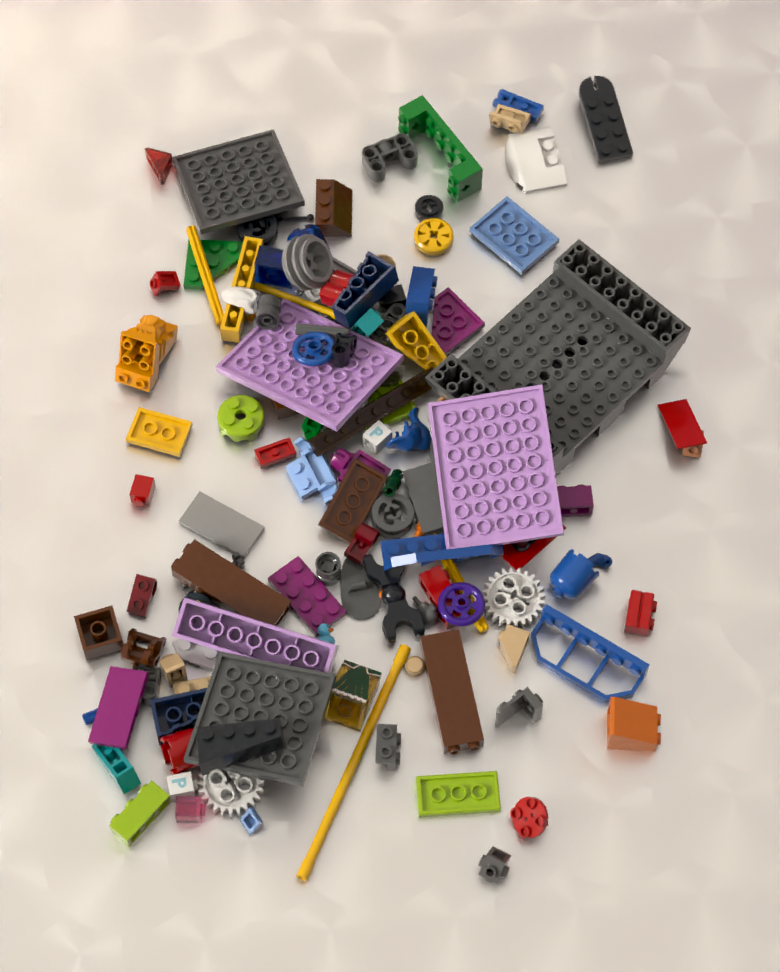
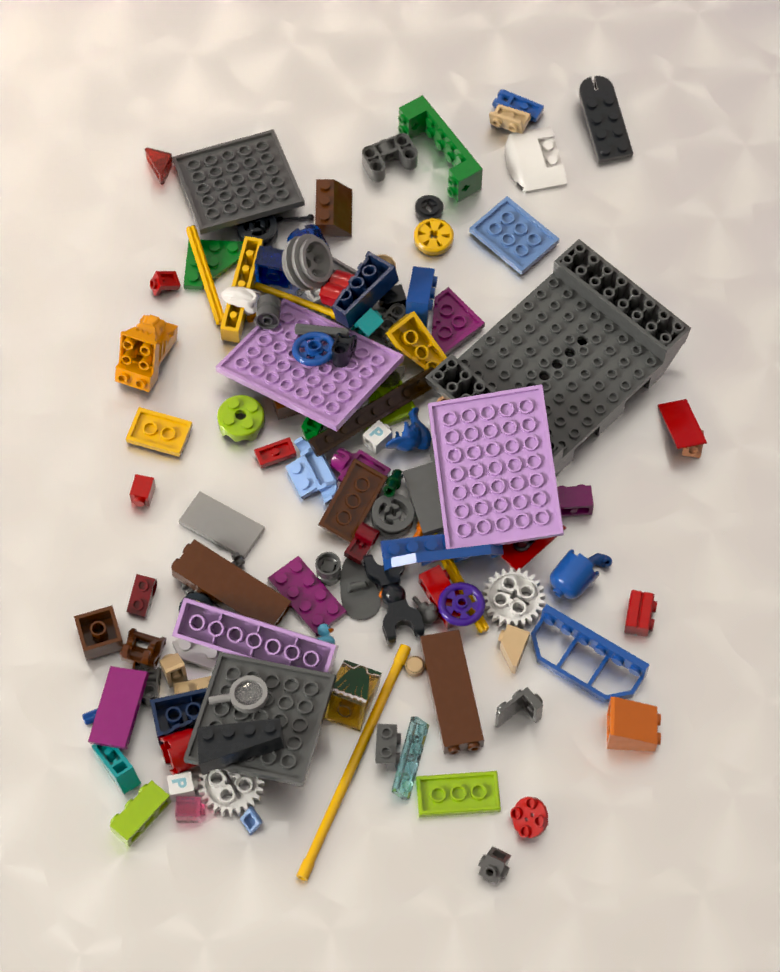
(246, 694): none -> light grey piece
(410, 758): none -> clear light blue plate

